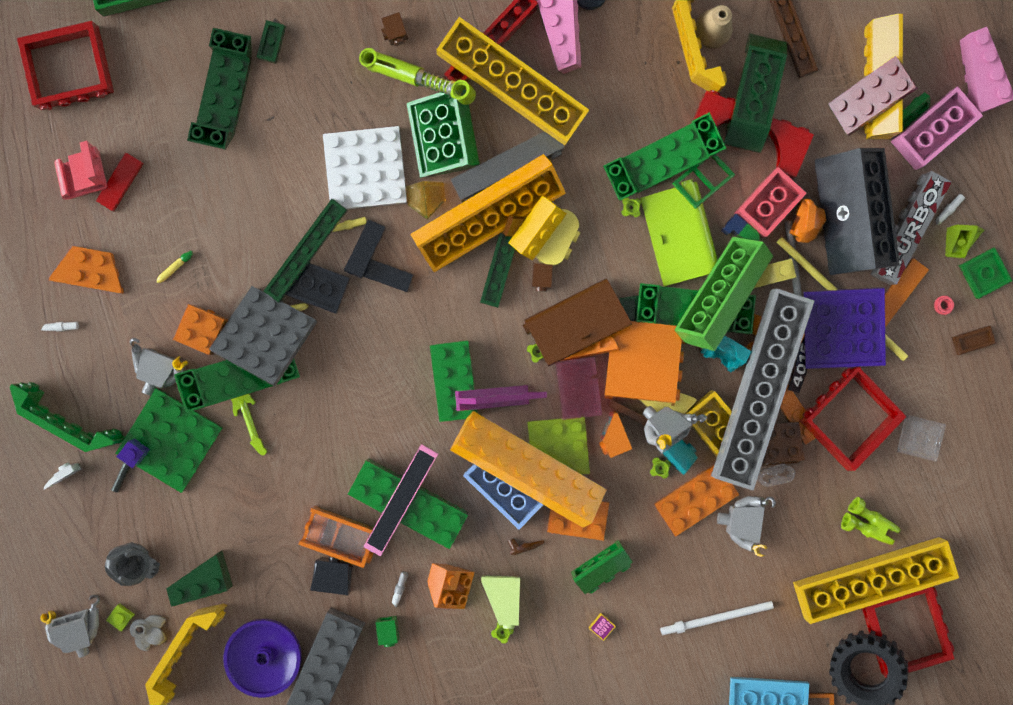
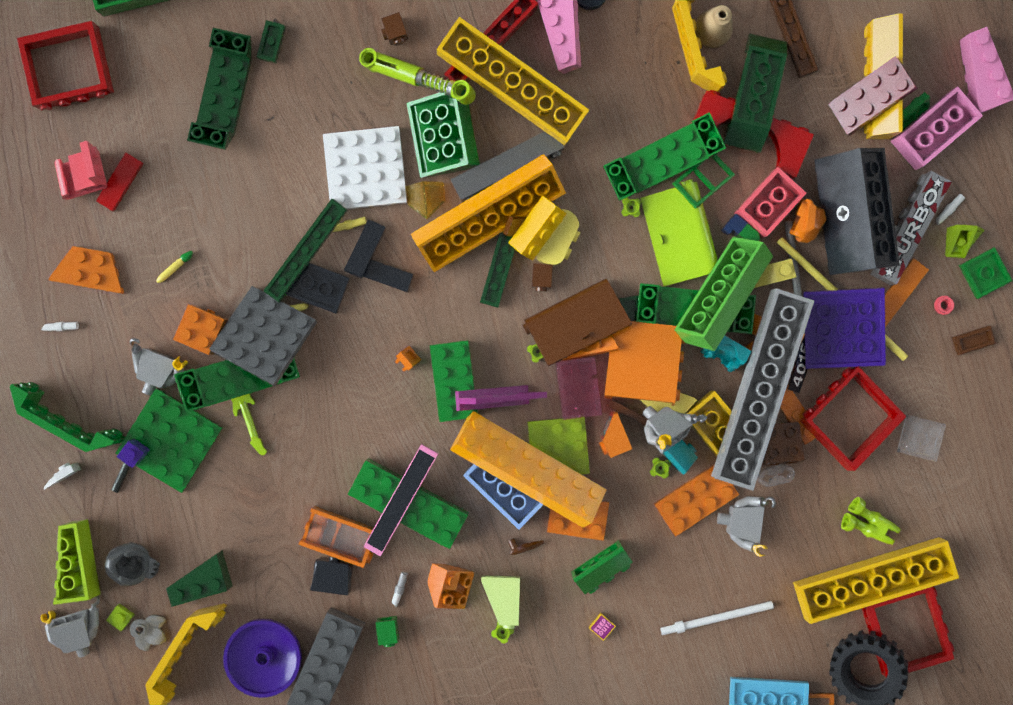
(76, 564): none -> lime wedge
(408, 358): none -> orange tile

